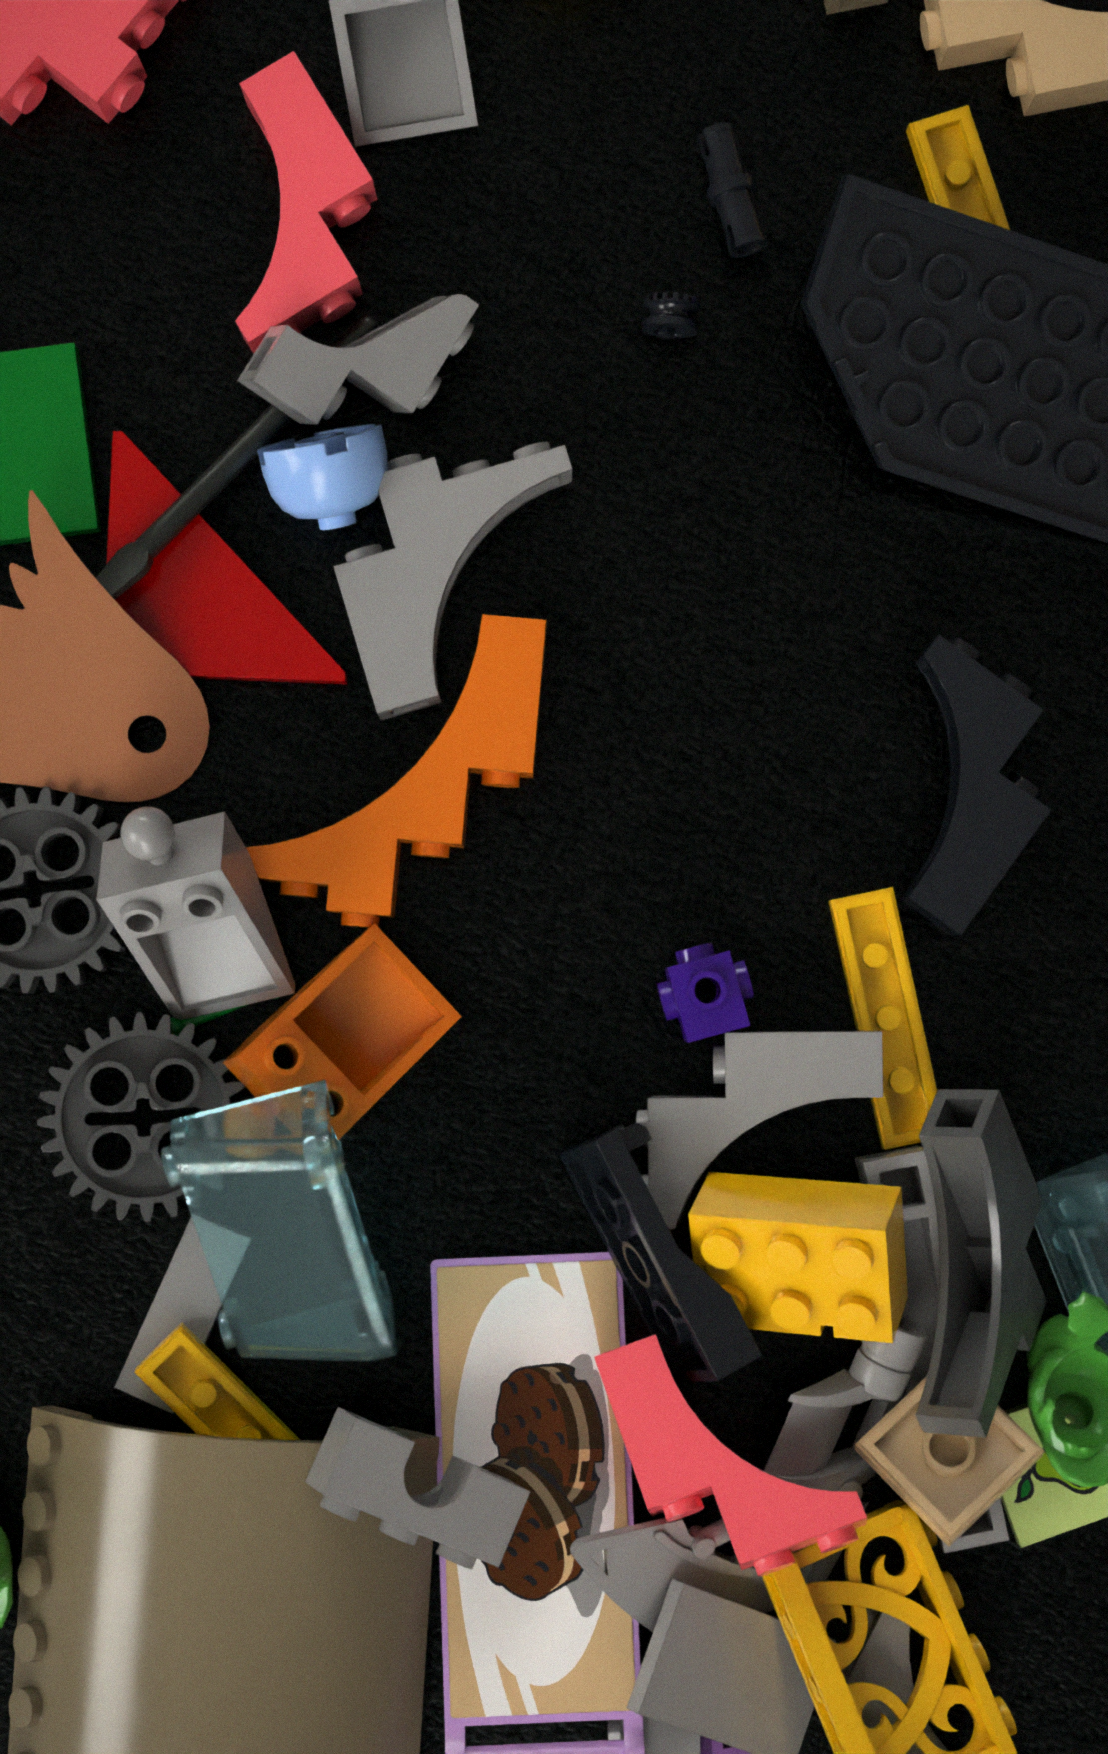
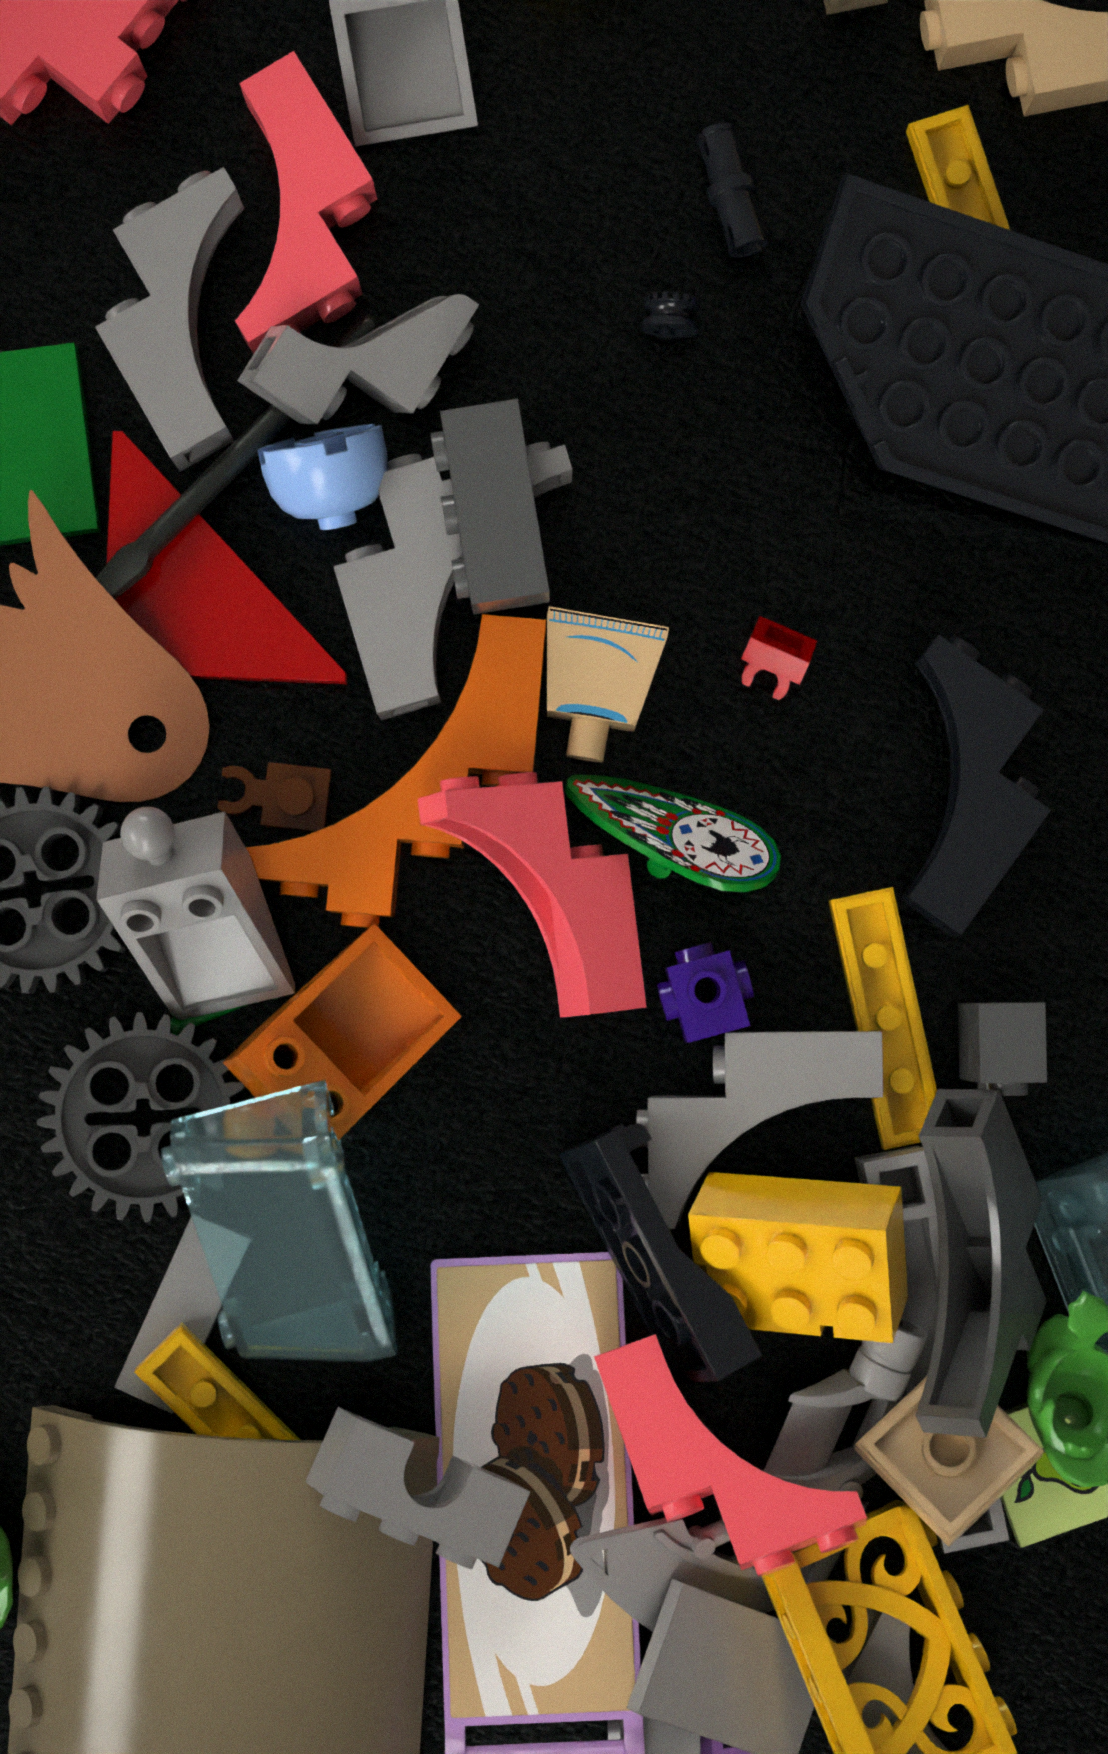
(158, 336): none -> light grey arch
(289, 797): none -> reddish brown plate
(491, 507): none -> dark grey brick
(573, 892): none -> coral arch
(598, 675): none -> tan torso
(679, 832): none -> shield
(779, 652): none -> tile
(1003, 1045): none -> dark grey brick

